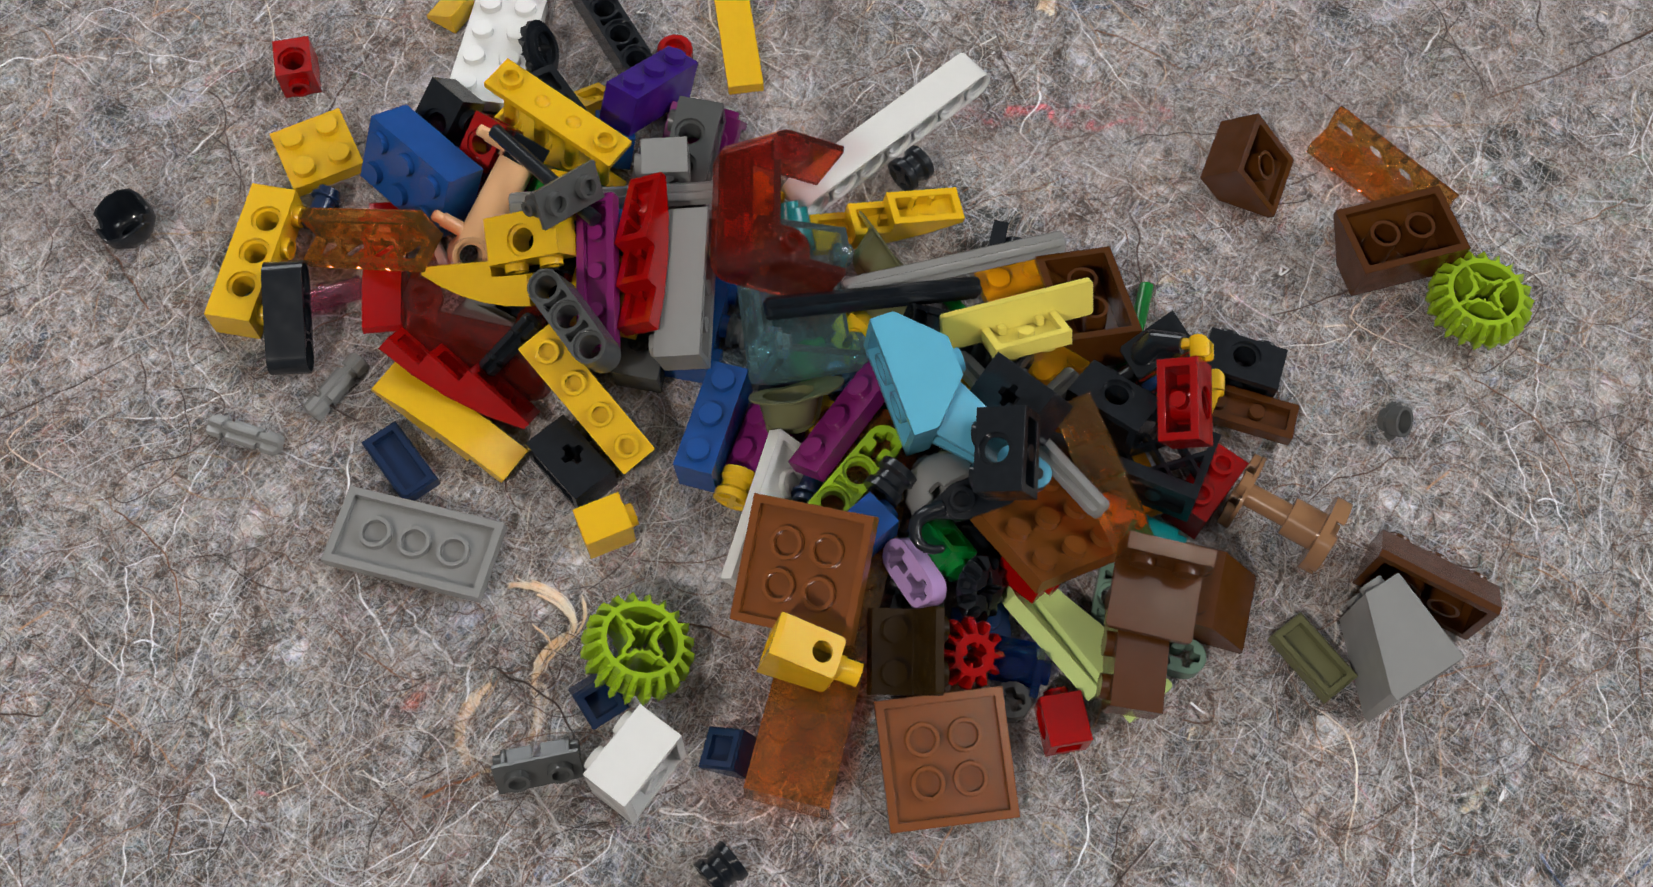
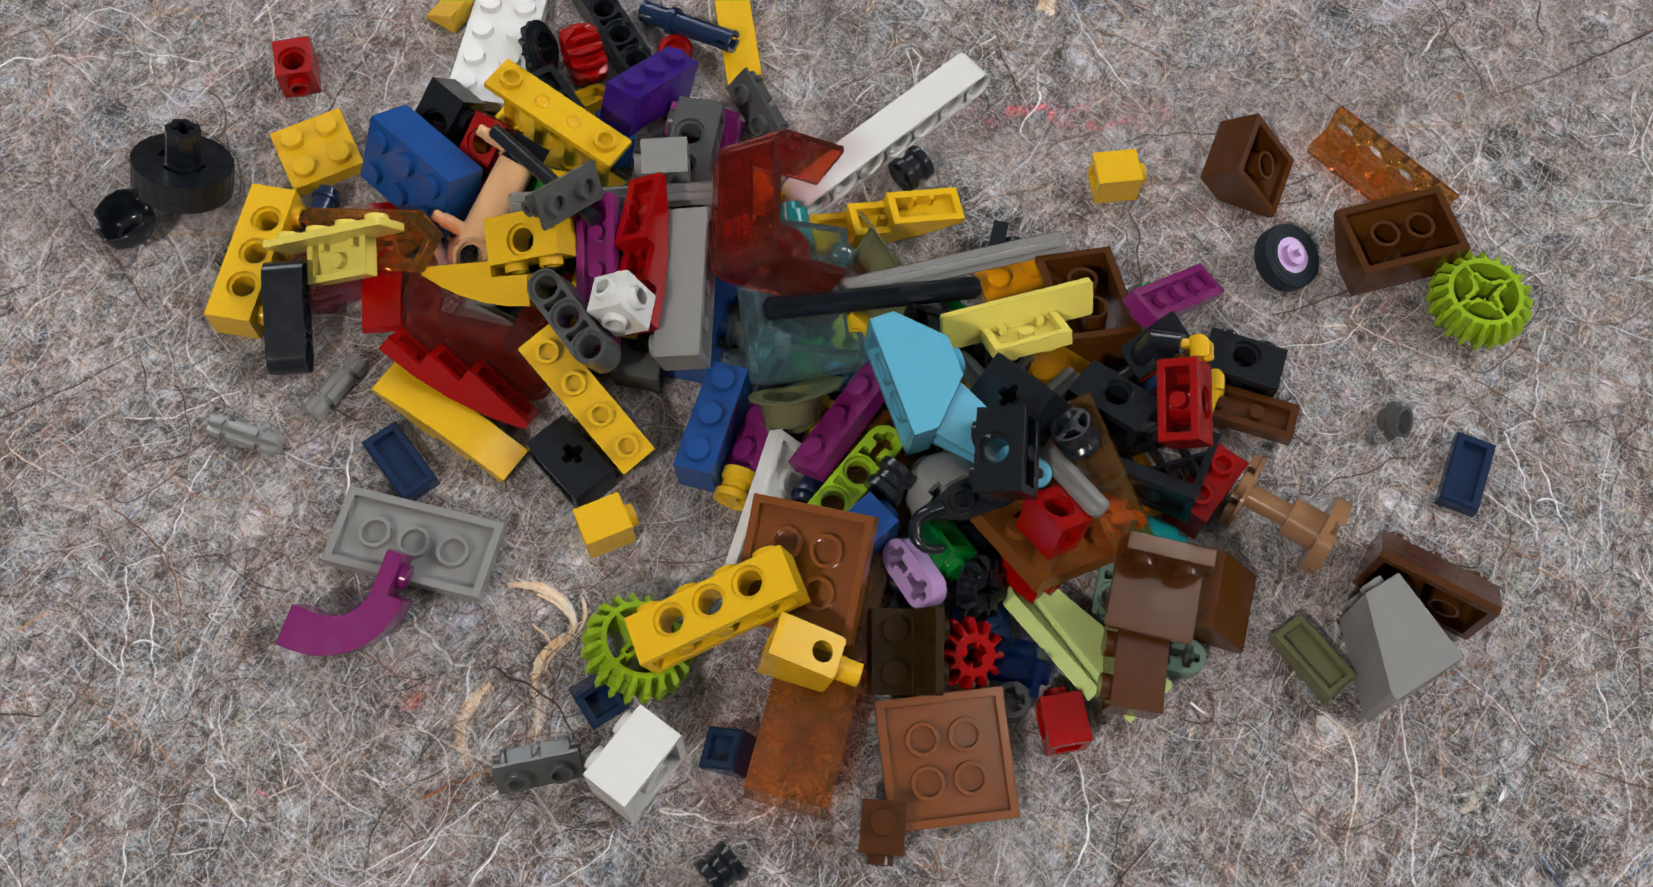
(169, 173): none -> black piece
(327, 634): none -> magenta arch
(338, 251): none -> light yellow bracket
(508, 345): black axle -> none
(583, 53): none -> red gear
(621, 303): none -> white brick
(652, 623): none -> yellow brick
(675, 21): none -> dark blue pin
(752, 101): none -> dark grey hinge
(882, 831): none -> reddish brown bracket
(1053, 522): none -> red brick
(1076, 434): none -> black wheel
(1115, 176): none -> yellow brick
(1177, 293): none -> magenta plate
(1286, 257): none -> black wheel
(1465, 474): none -> dark blue tile

